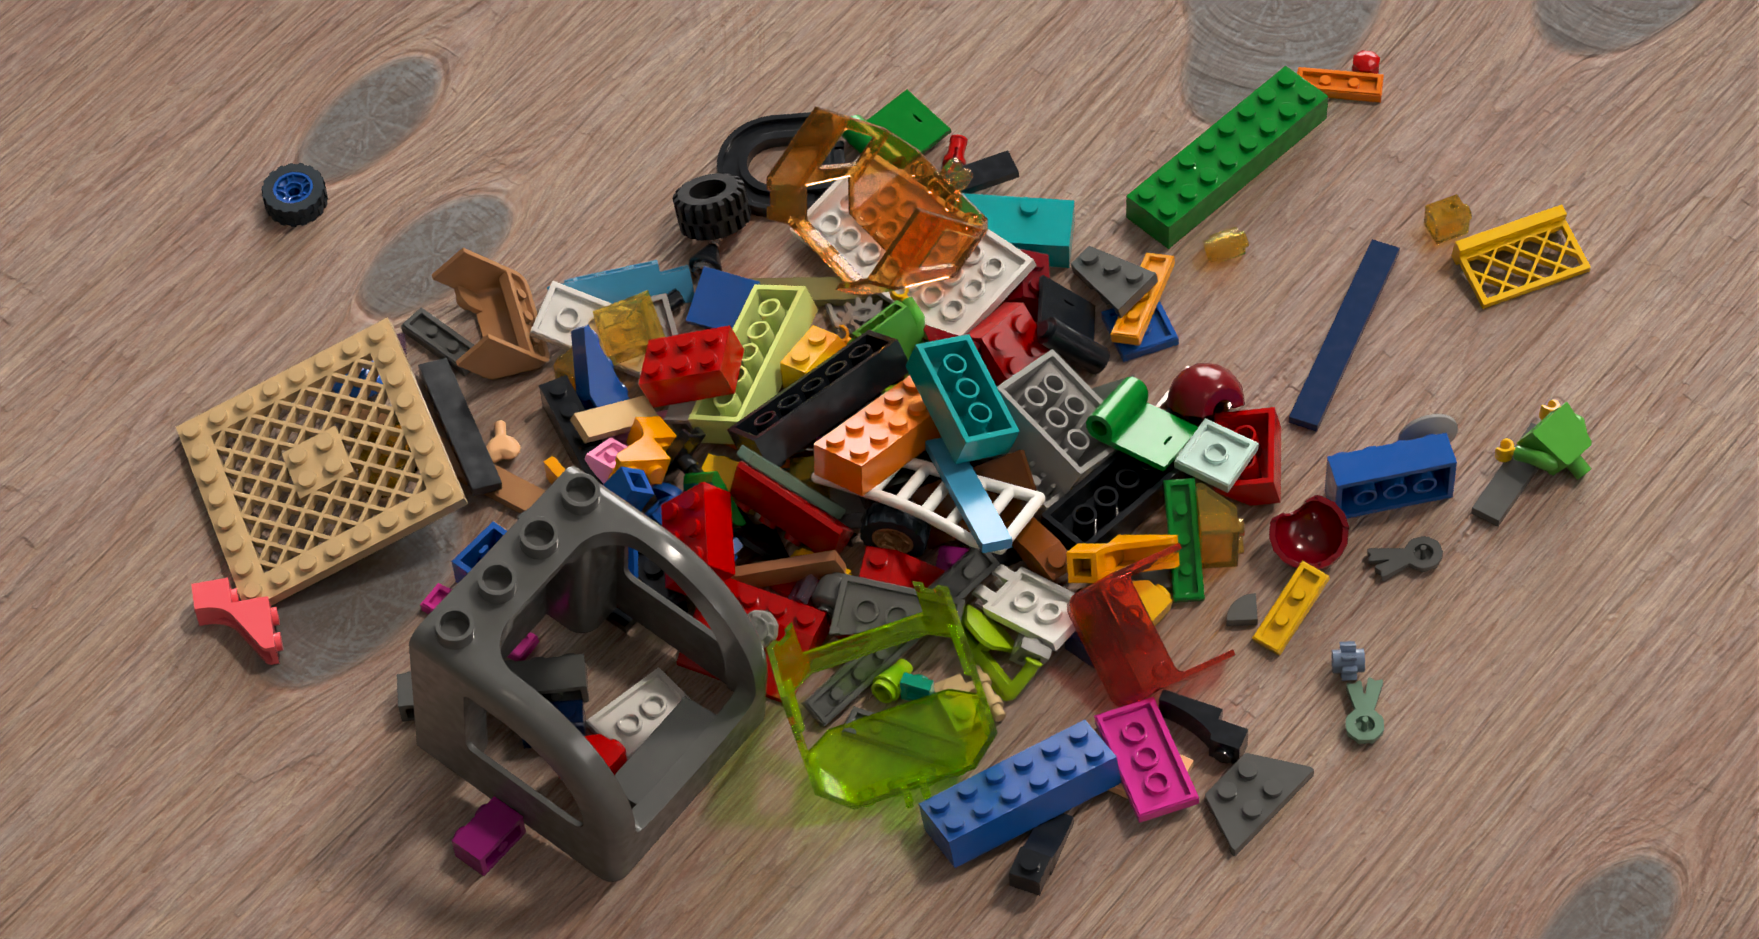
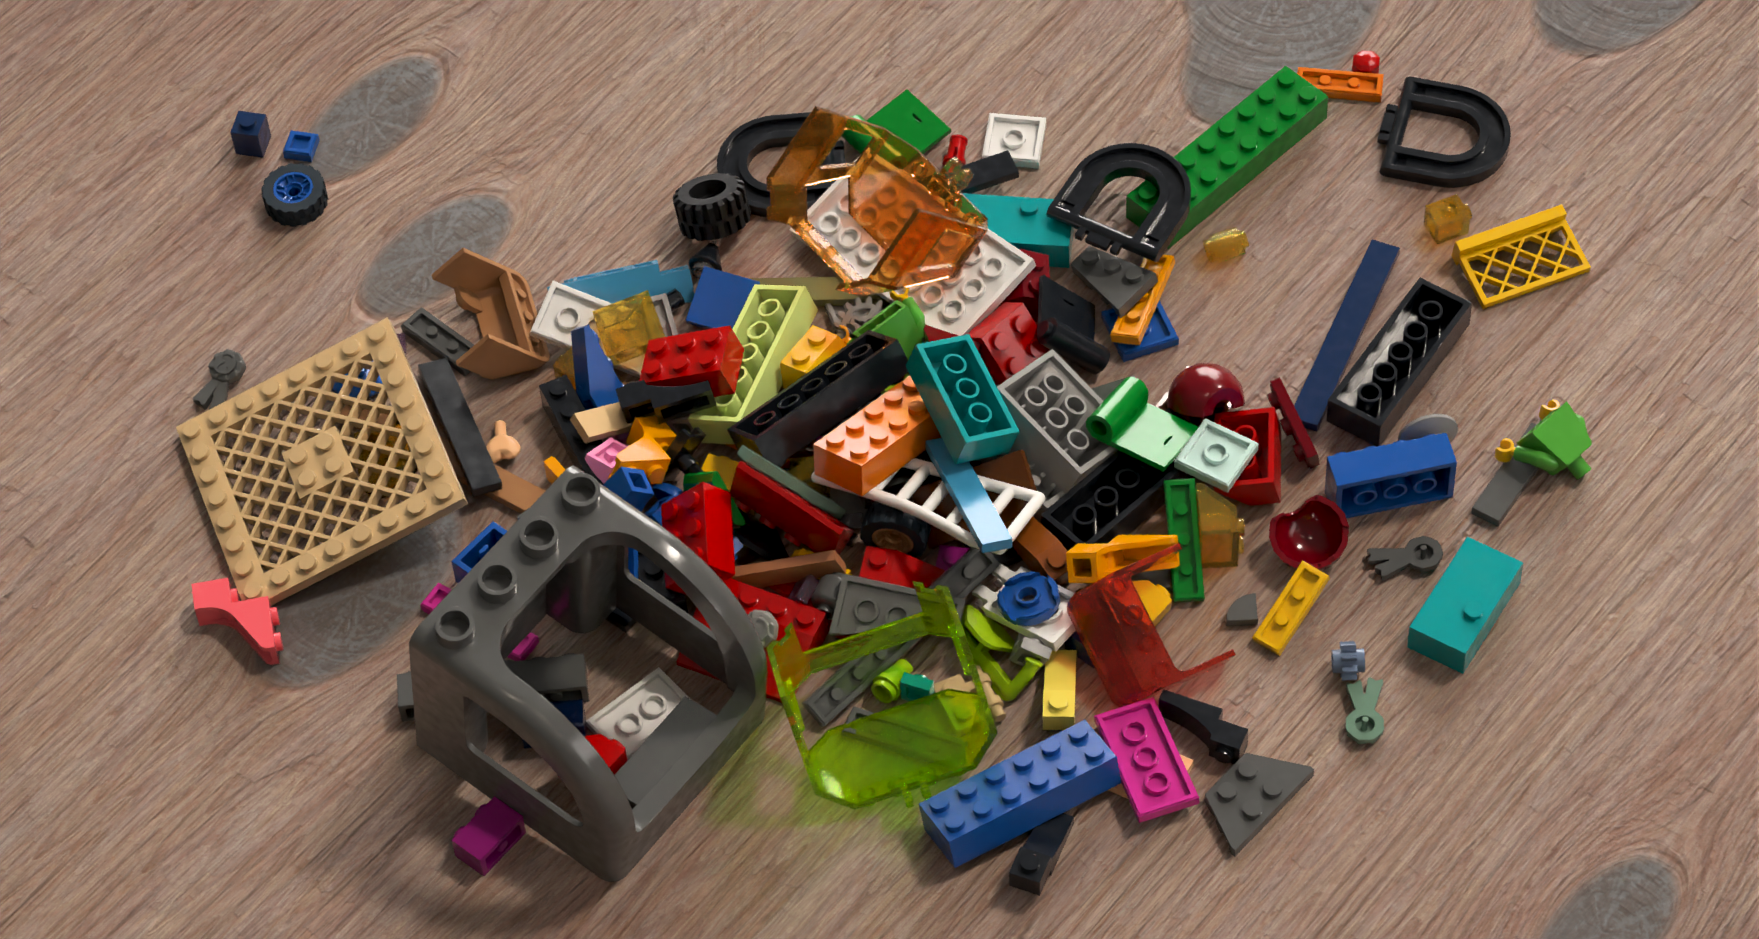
(225, 369): none -> dark grey piece
(250, 134): none -> dark blue brick
(301, 146): none -> blue tile
(666, 403): none -> black slope
(1019, 135): none -> white tile
(1028, 612): none -> blue tile
(1059, 690): none -> light yellow slope
(1117, 162): none -> black piece
(1292, 424): none -> dark red tile
(1398, 362): none -> black brick
(1438, 168): none -> black piece
(1465, 605): none -> teal brick

